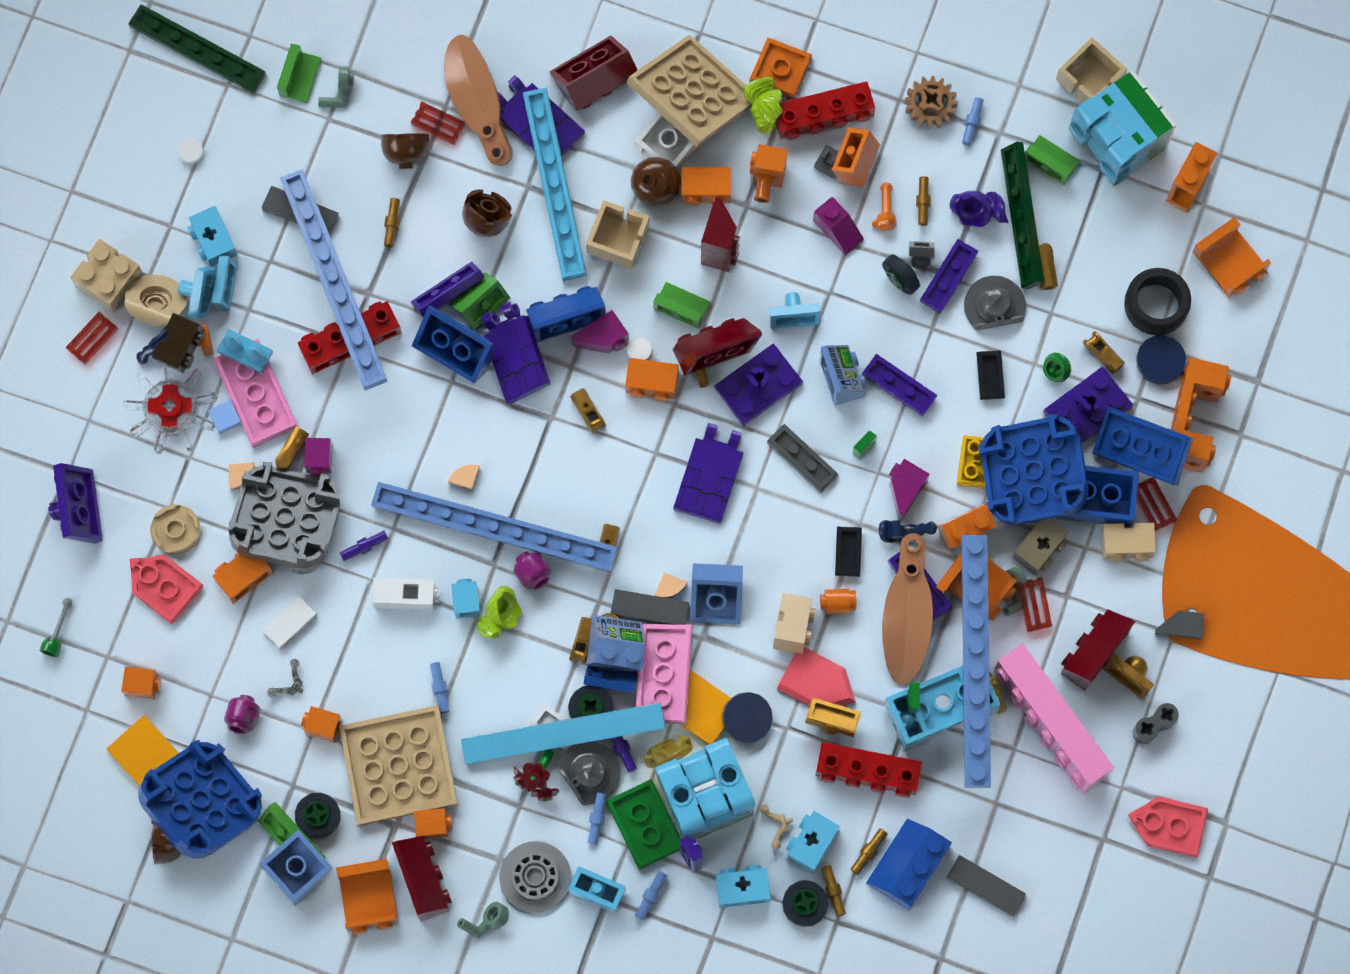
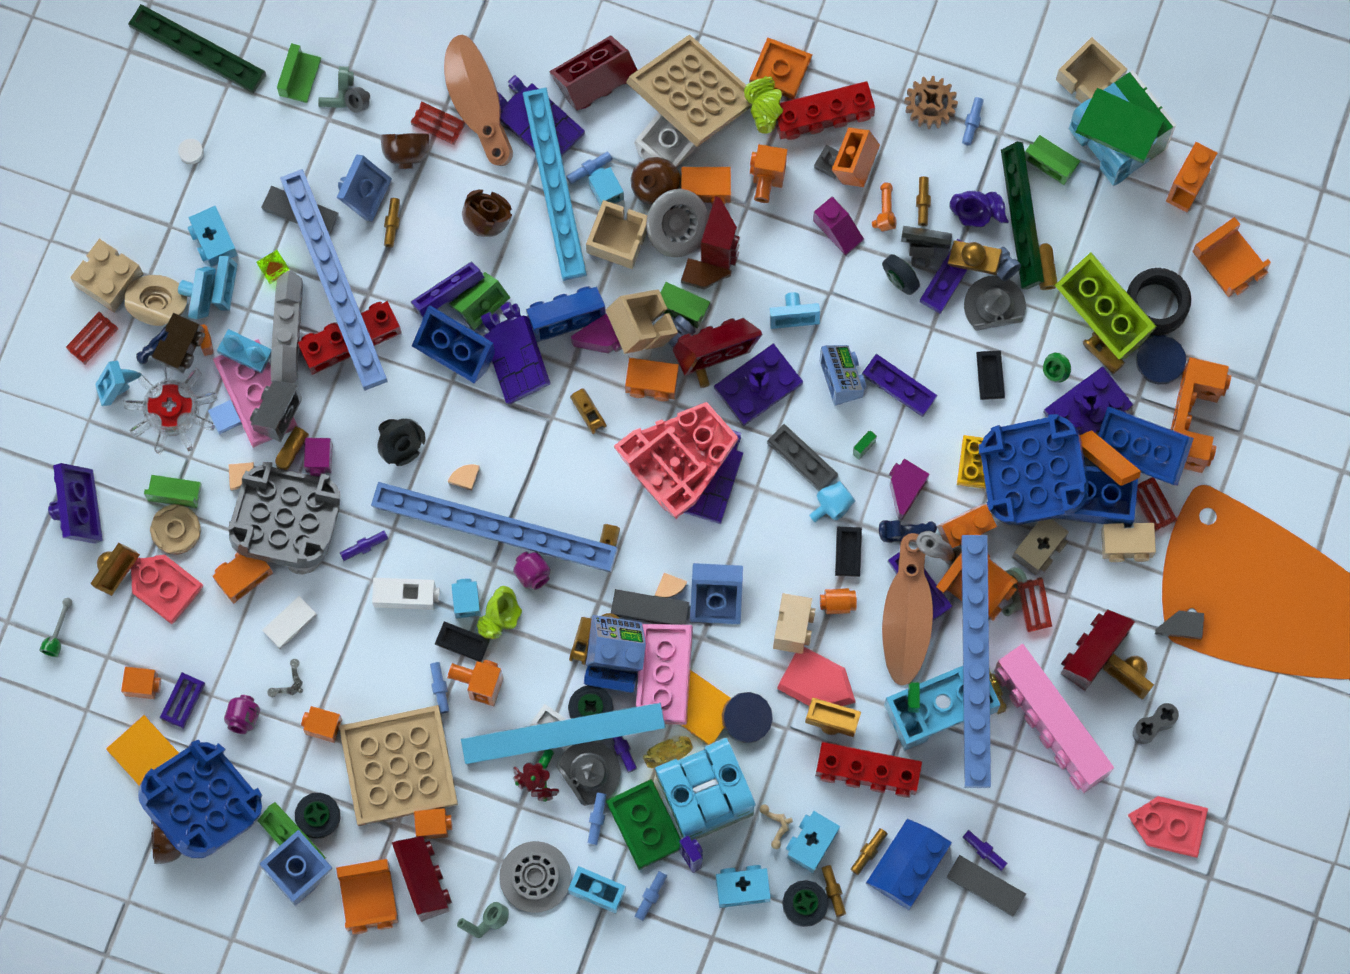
(113, 568): none -> pearl gold tile
(114, 382): none -> medium azure tile
(173, 491): none -> bright green panel
(173, 720): none -> dark purple tile
(272, 266): none -> clear neon green tile
(276, 409): none -> dark grey slope
(286, 327): none -> light grey brick
(357, 99): none -> dark grey tile
(363, 187): none -> medium blue tile
(400, 441): none -> pearl dark grey tile
(462, 641): none -> black tile
(483, 680): none -> orange brick
(589, 167): none -> medium blue bar
(605, 186): none -> medium azure brick
(633, 320): none -> tan piece
(669, 221): none -> light grey wheel
(678, 456): none -> coral wedge
(683, 327): none -> sand blue wheel
(703, 274): none -> reddish brown tile
(834, 501): none -> medium azure piece
(926, 237): none -> pearl dark grey slope
(935, 546): none -> light grey piece
(975, 257): none -> pearl gold tile
(985, 850): none -> dark purple bar
(1008, 267): none -> sand blue wheel
(1106, 306): none -> lime slope
(1108, 459): none -> orange tile
(1120, 125): none -> green tile

